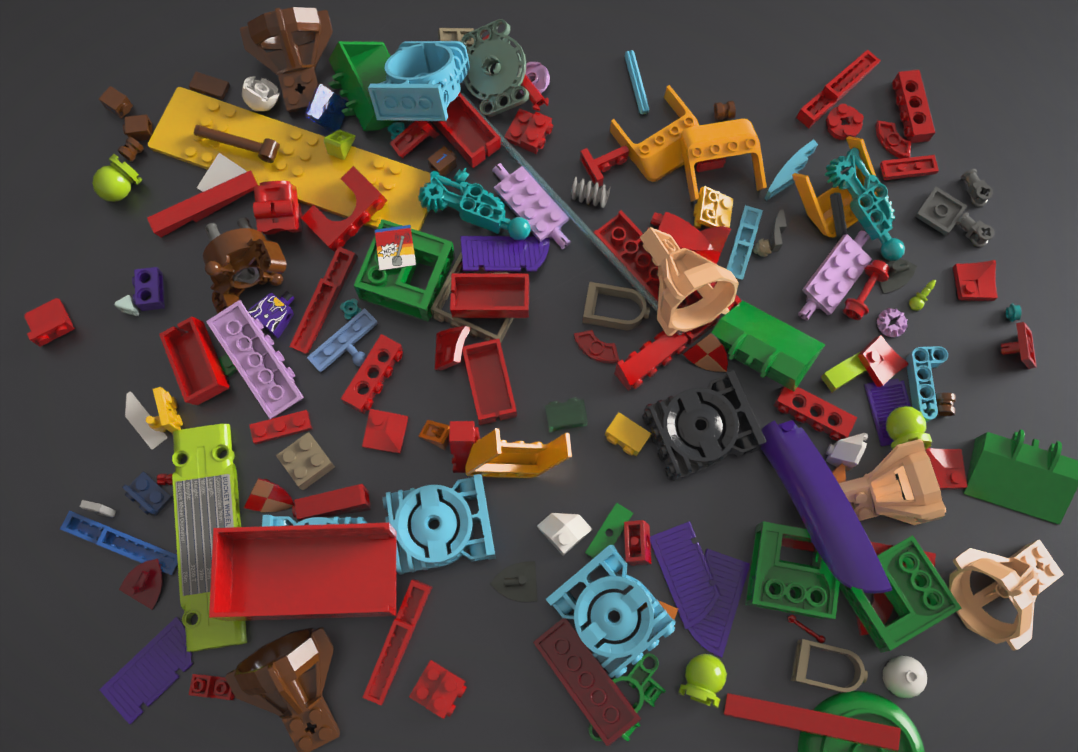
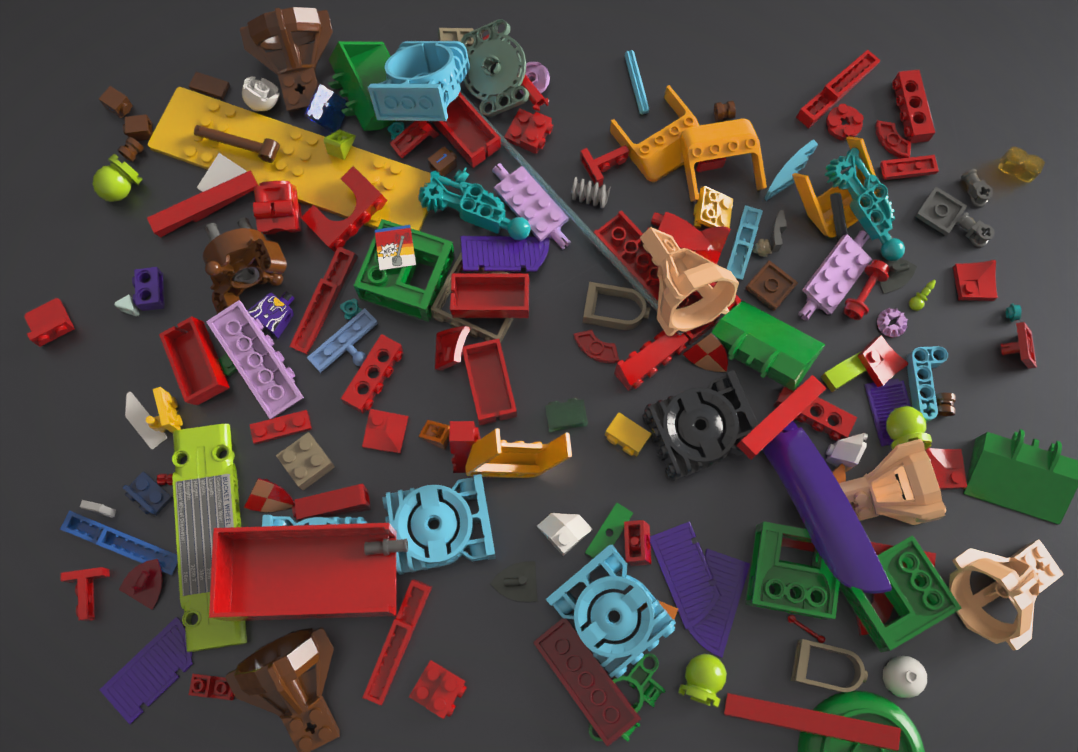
(85, 589): none -> red bracket
(386, 547): none -> dark grey pin
(771, 285): none -> reddish brown plate
(781, 417): none -> slope
(1020, 164): none -> clear yellow brick

